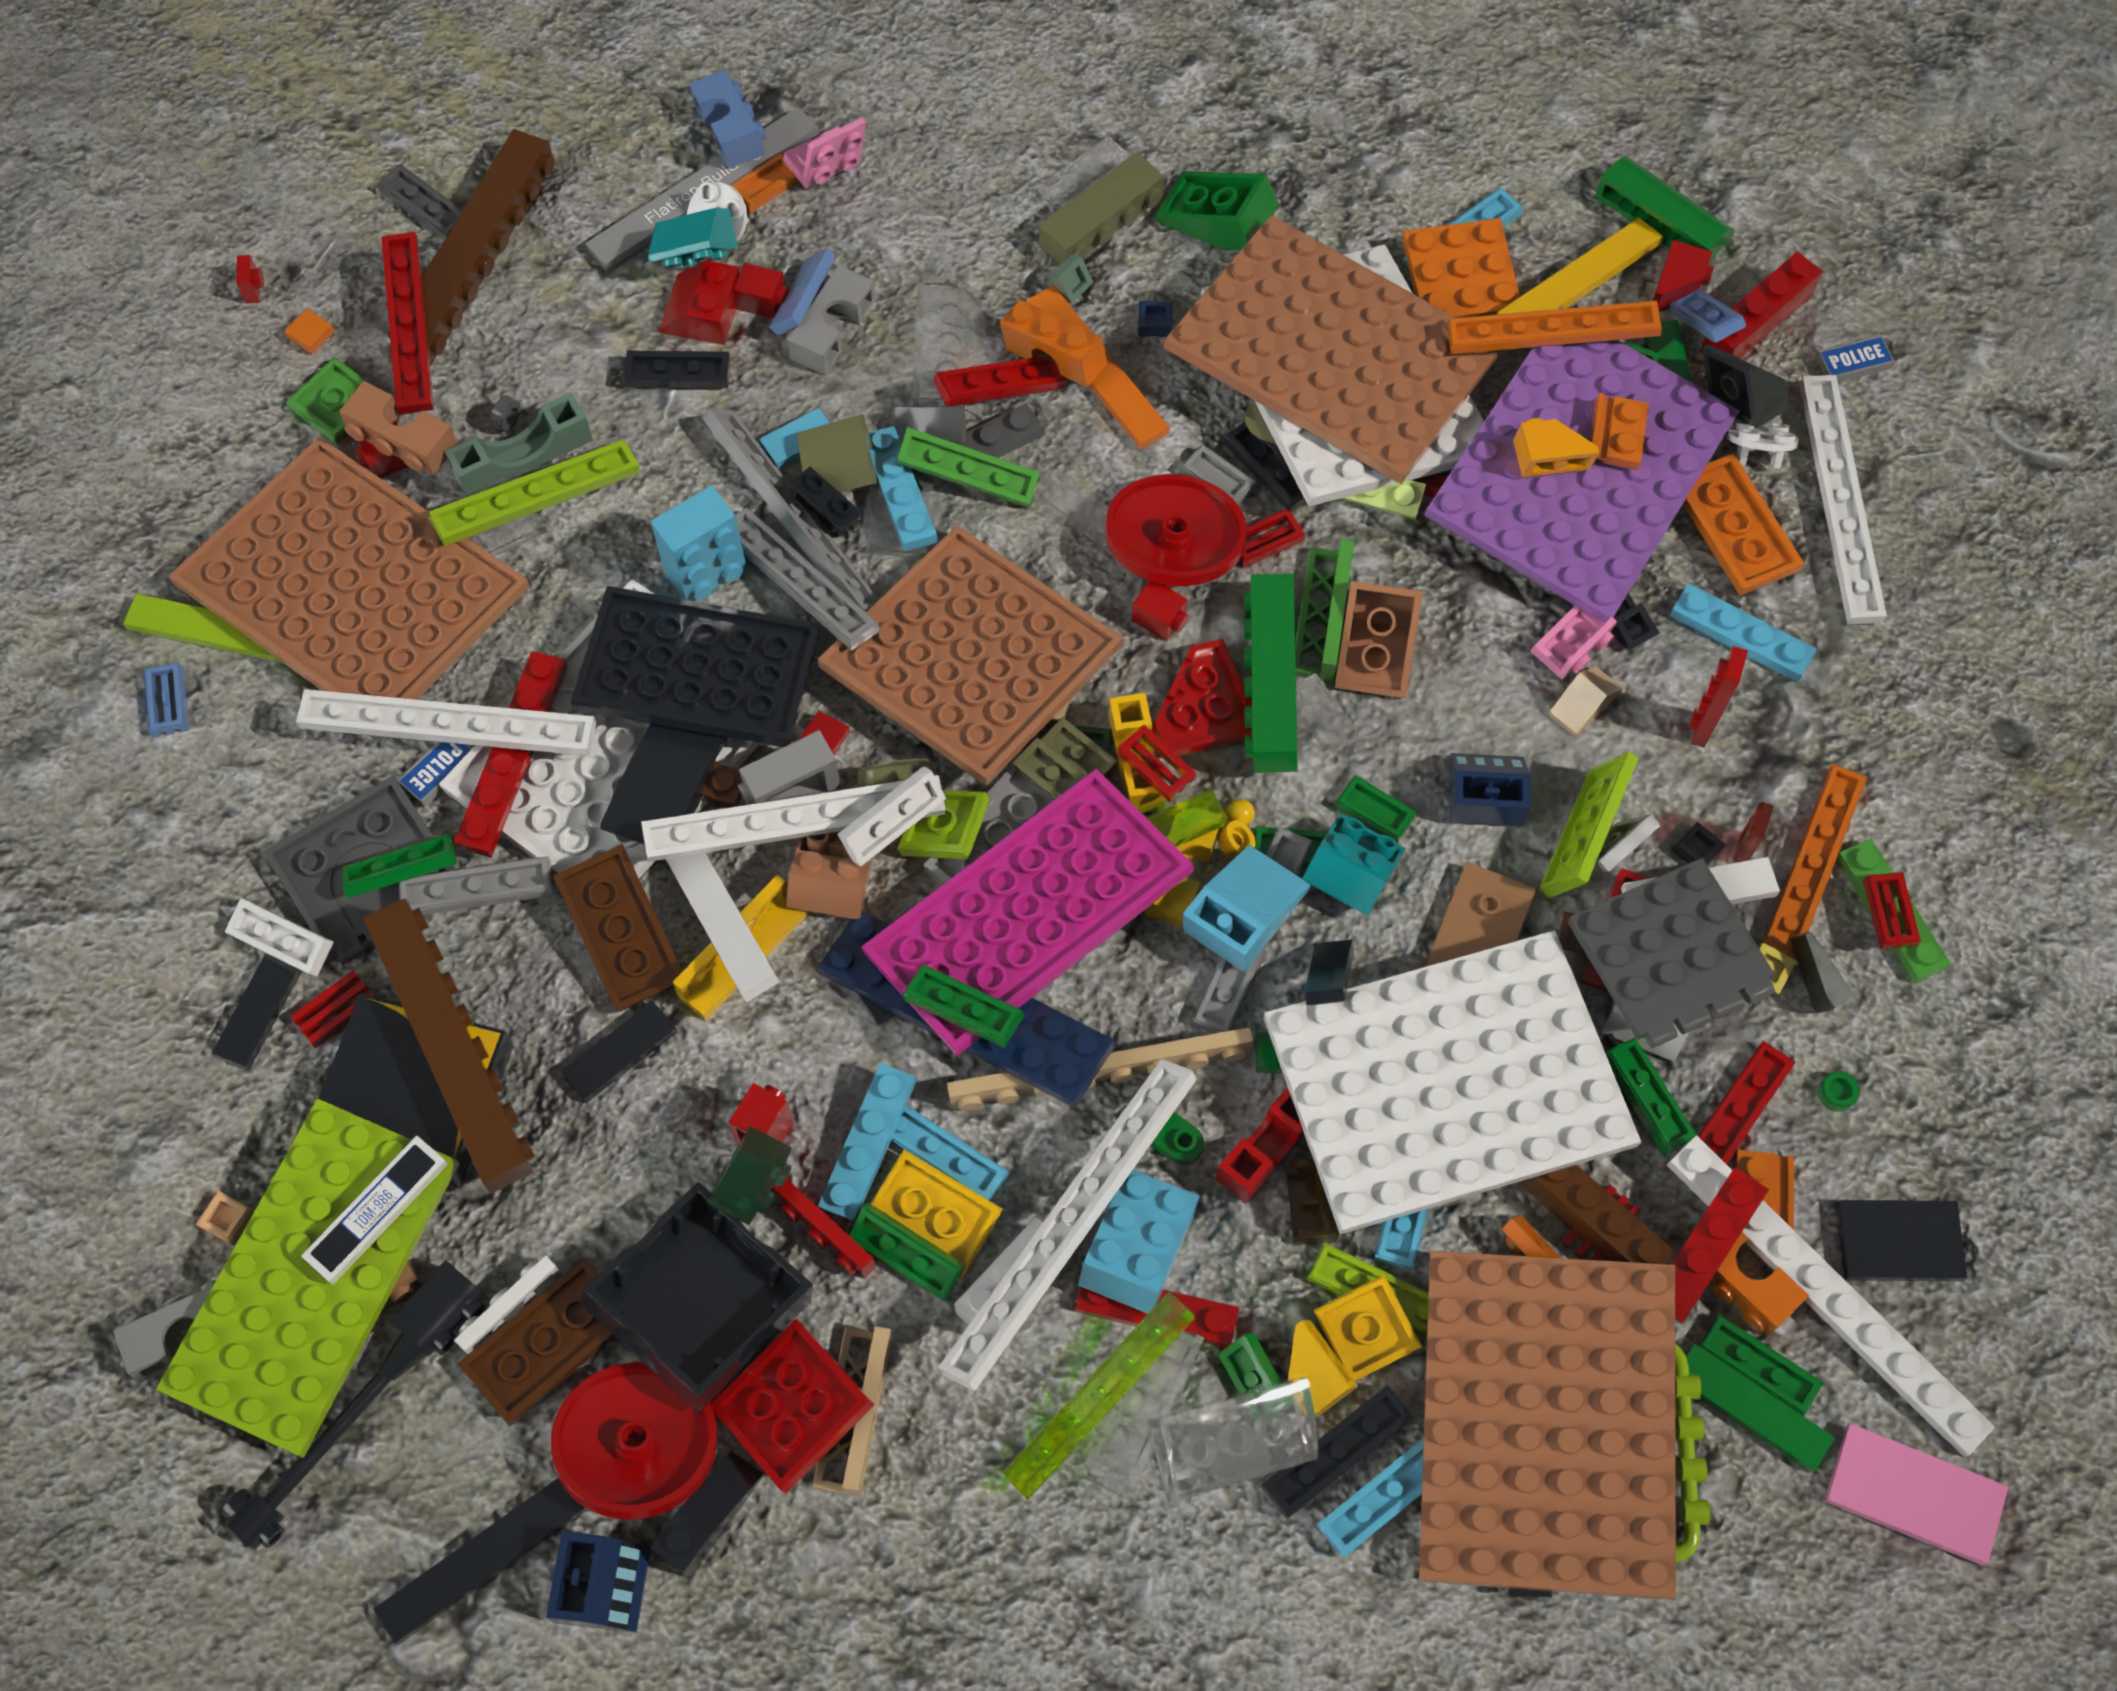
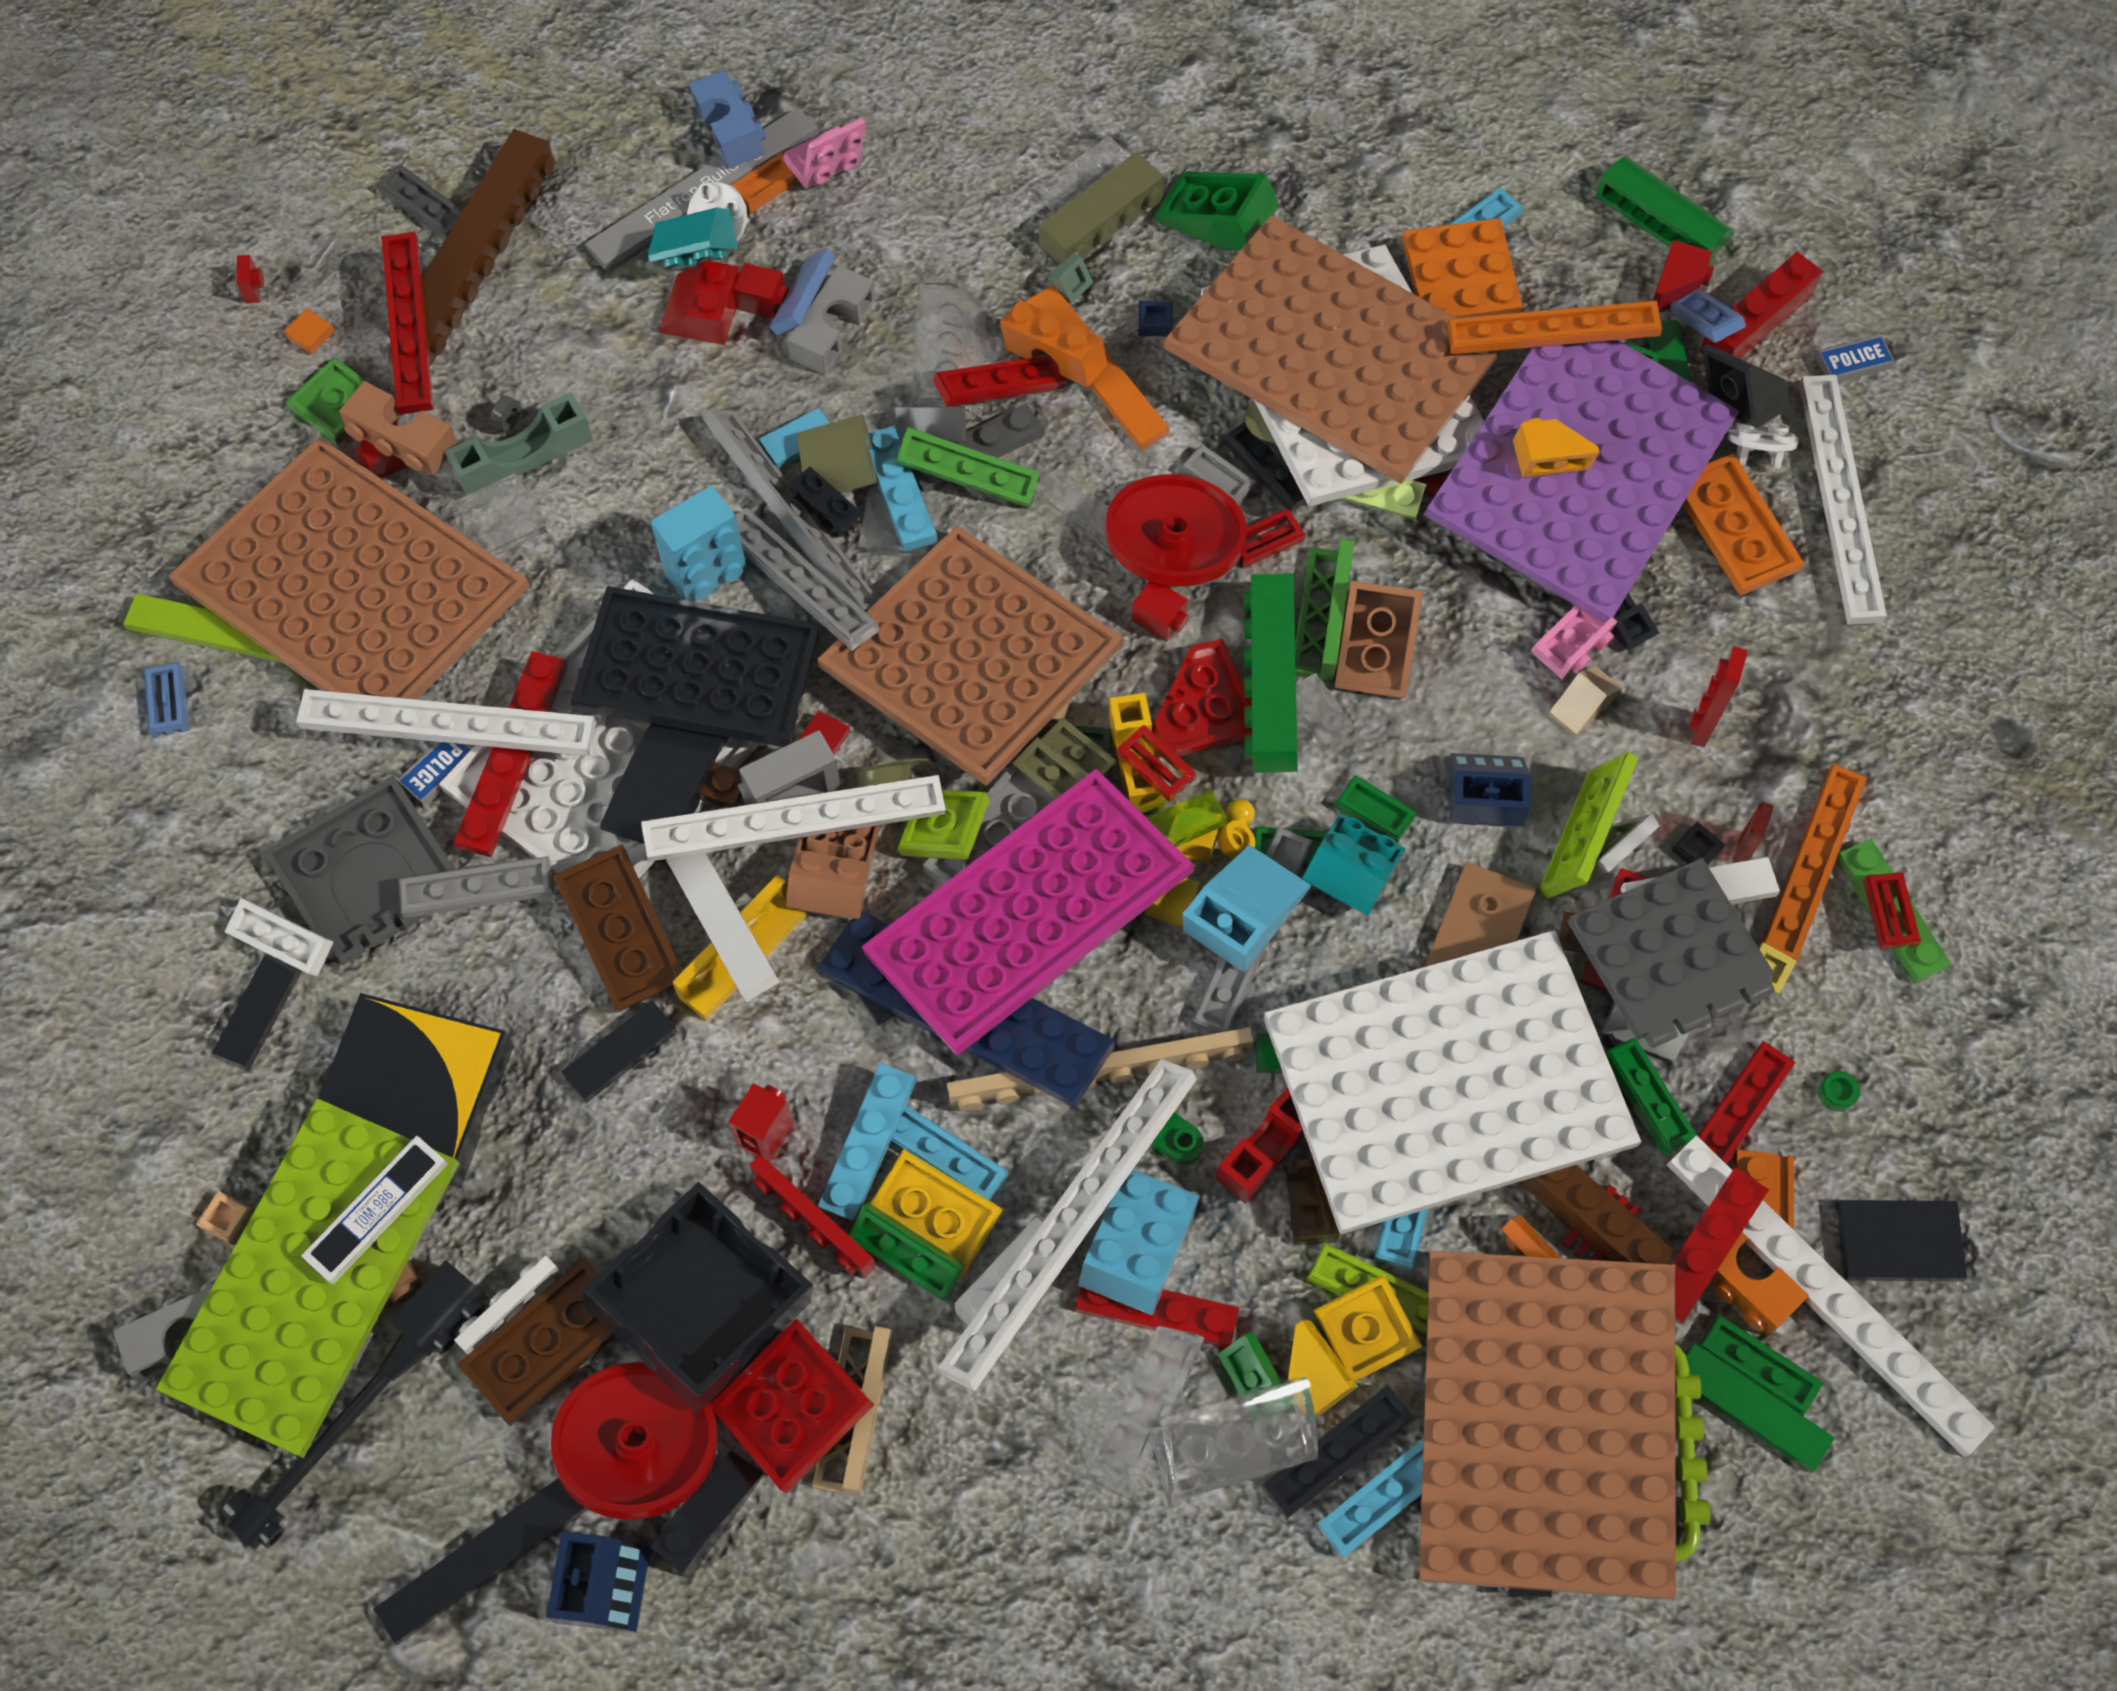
(322, 1001): red tile -> none
(398, 865): green tile -> none
(448, 1045): reddish brown brick -> none
(533, 492): lime plate -> none
(677, 369): black plate -> none
(750, 1175): clear green brick -> none
(891, 816): white plate -> none
(963, 1005): green tile -> none
(1098, 1395): clear neon green tile -> none
(1329, 972): black tile -> none
(1589, 270): yellow tile -> none
(1619, 430): orange plate -> none
(1739, 629): medium azure plate -> none
(1821, 977): pearl dark grey slope -> none
(1916, 1494): bright pink tile -> none

